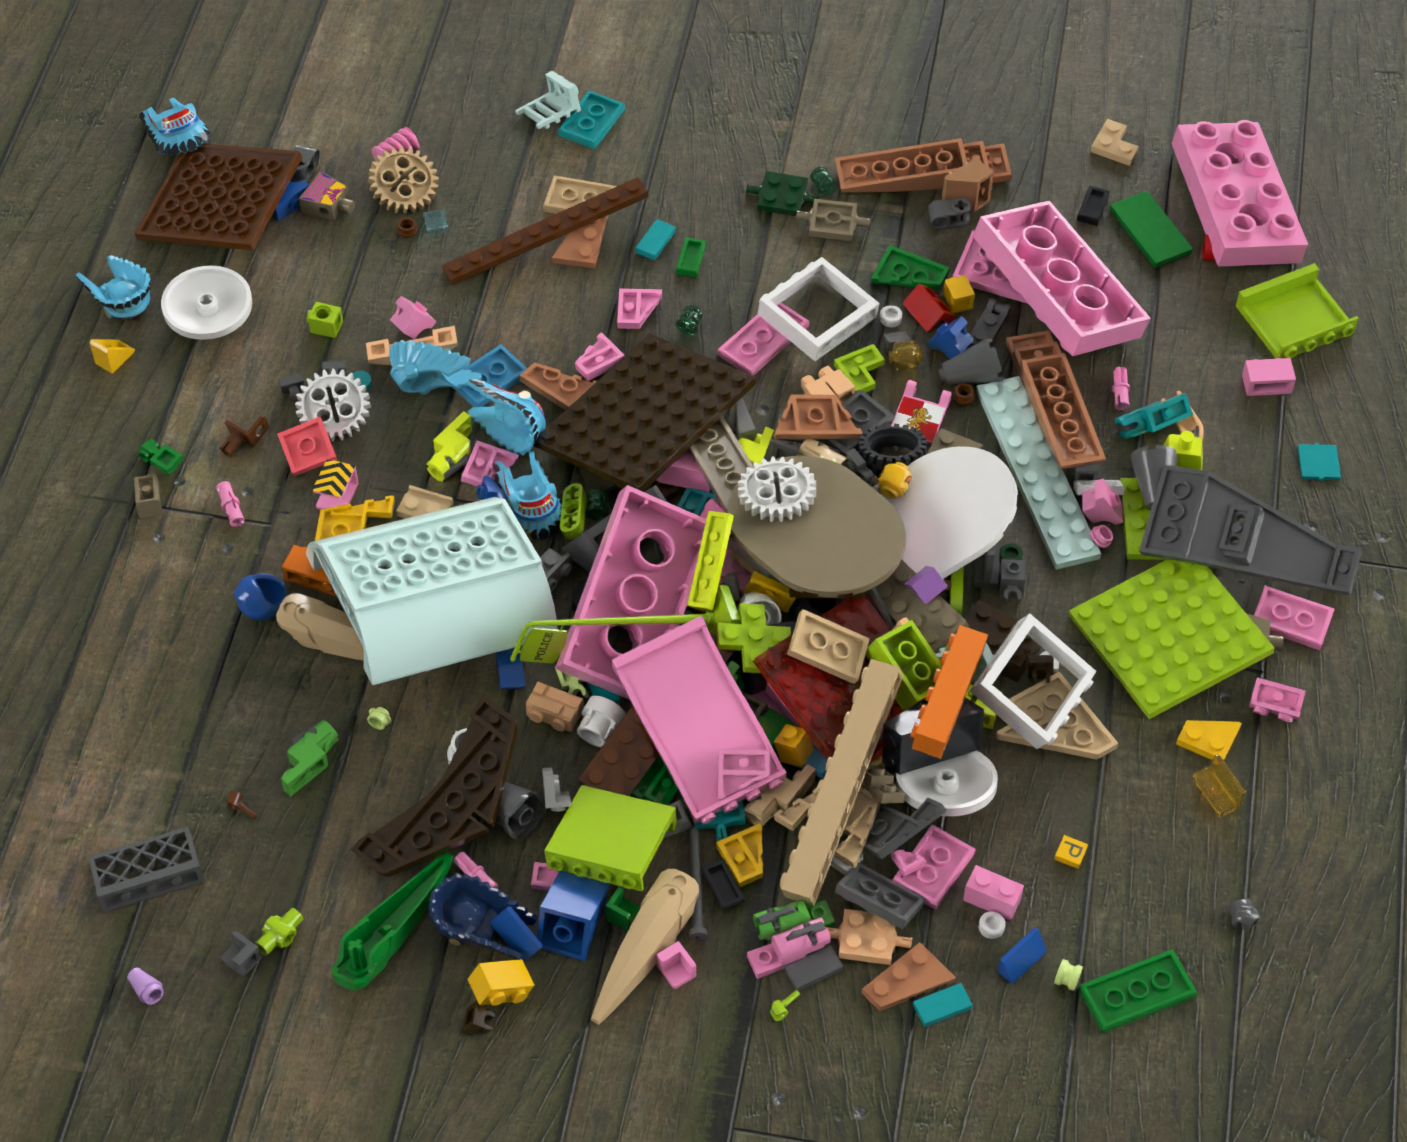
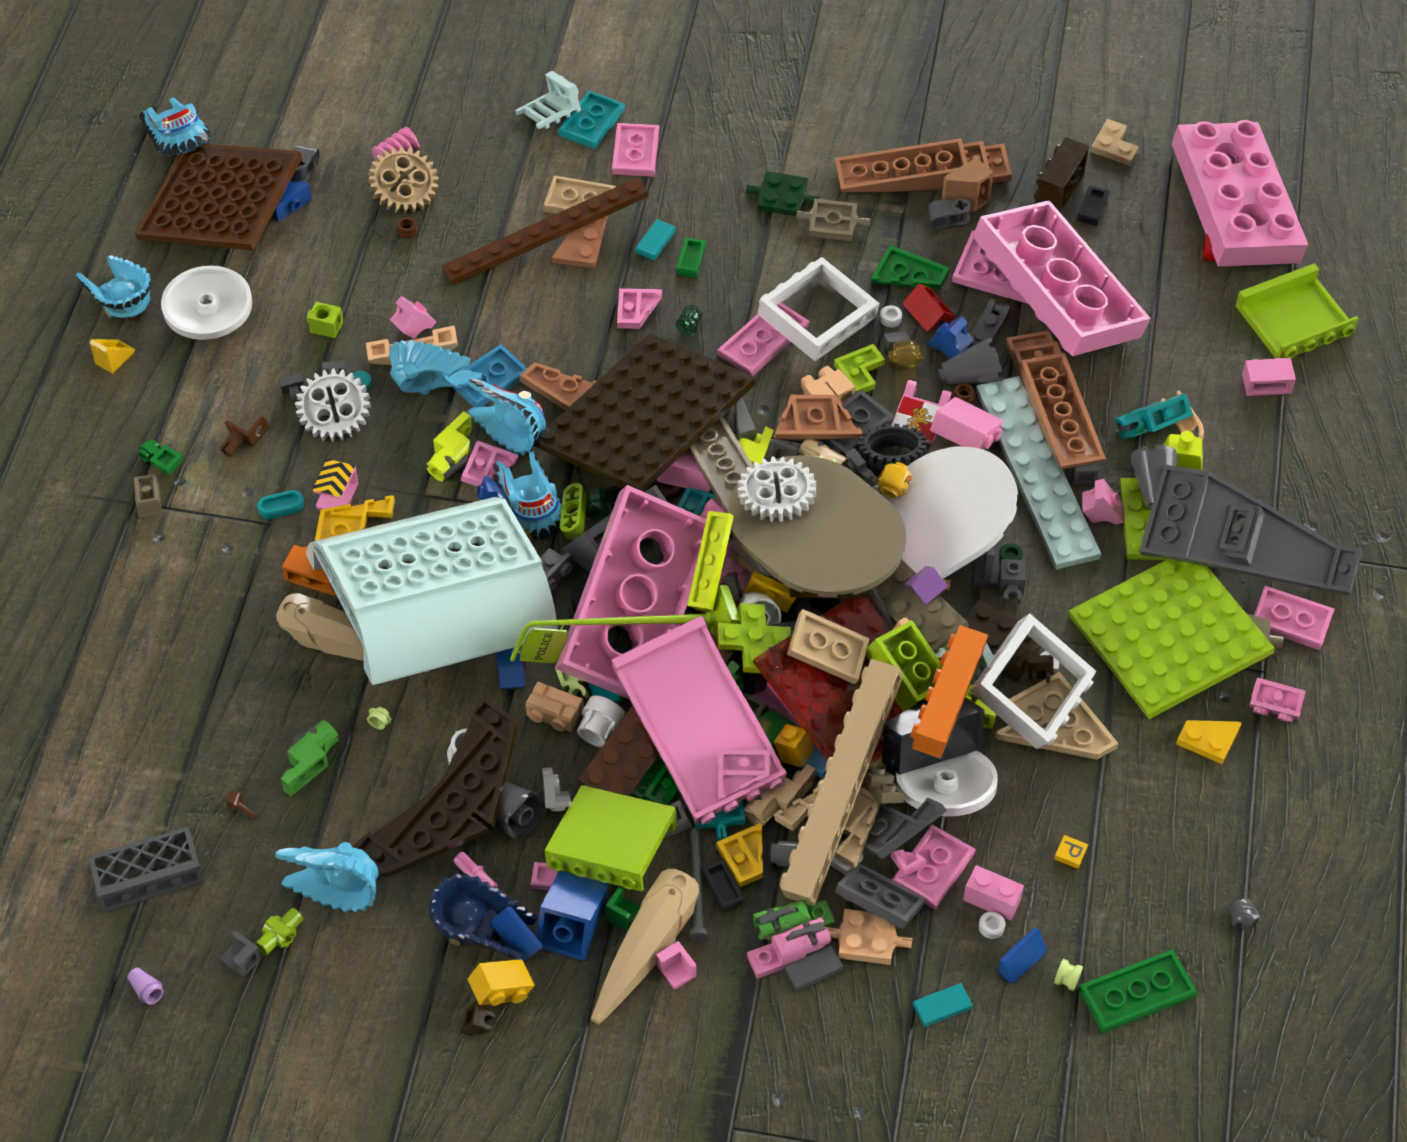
(230, 504): bright pink pin -> none
(260, 596): blue piece -> none
(280, 504): none -> teal tile
(307, 446): coral plate -> none
(326, 198): dark tan torso -> none
(338, 877): none -> medium azure piece
(381, 933): green piece -> none
(421, 501): tan plate -> none
(435, 221): clear light blue tile -> none
(598, 358): bright pink wing -> none
(635, 149): none -> bright pink tile
(778, 1007): lime hand -> none
(781, 852): none -> dark grey brick
(823, 181): clear green bush -> none
(909, 976): nougat wing -> none
(956, 590): lime beam -> none
(959, 294): yellow brick -> none
(967, 425): none -> bright pink brick
(1062, 173): none -> dark brown brick
(1086, 485): white plate -> none
(1101, 536): bright pink plate -> none
(1121, 388): bright pink axle -> none
(1151, 229): green tile -> none
(1220, 787): clear yellow panel -> none
(1319, 462): teal piece -> none

